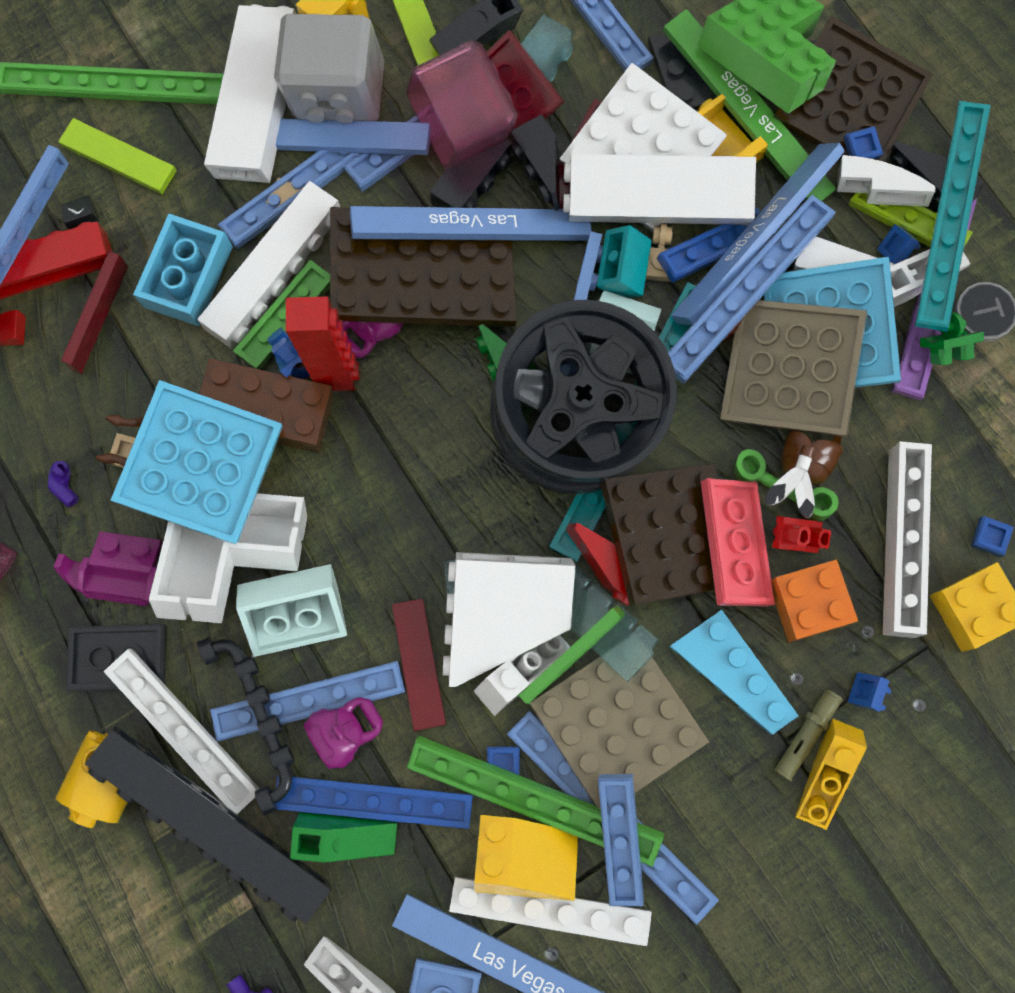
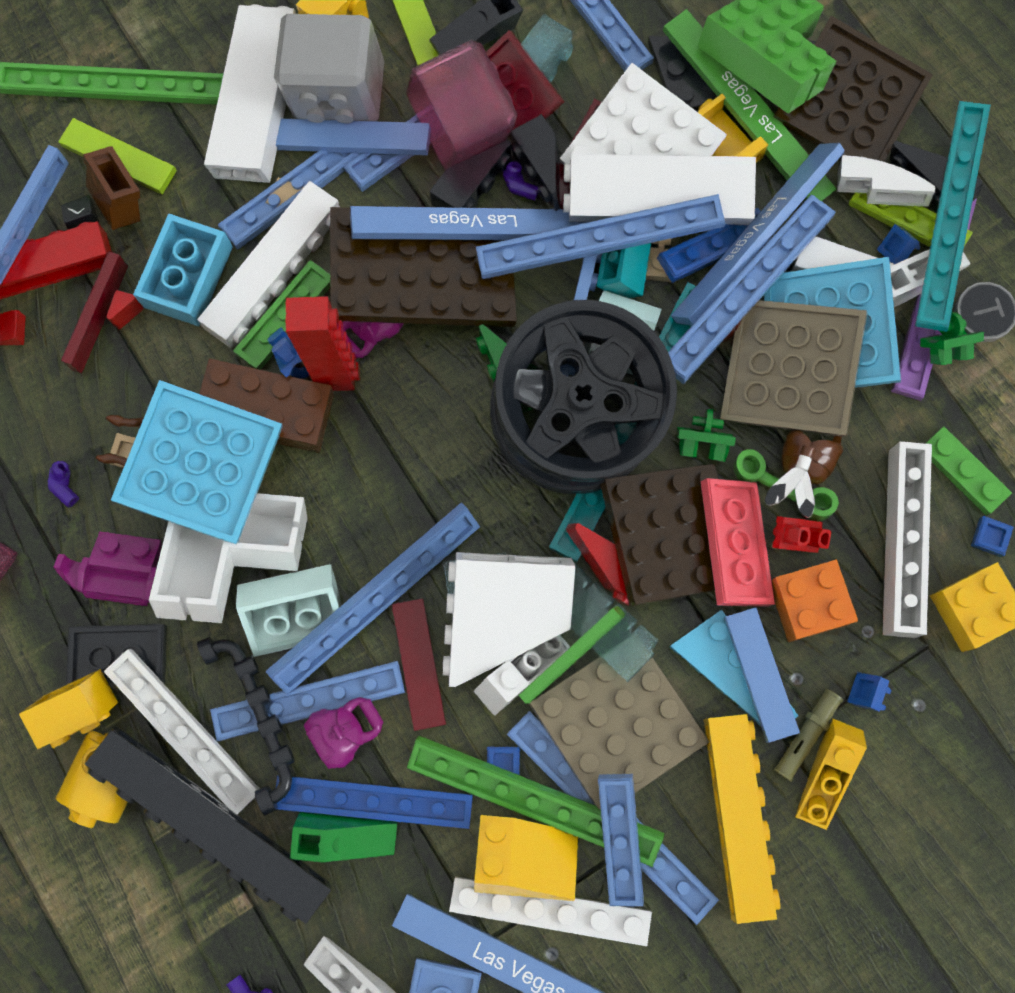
(69, 710): none -> yellow brick
(112, 187): none -> reddish brown hips
(123, 309): none -> red slope
(373, 599): none -> medium blue tile
(516, 183): none -> dark purple arm
(600, 236): none -> medium blue tile
(719, 442): none -> green hips
(740, 819): none -> yellow brick
(761, 675): none -> medium blue tile
(863, 143): blue tile -> none
(967, 472): none -> bright green plate

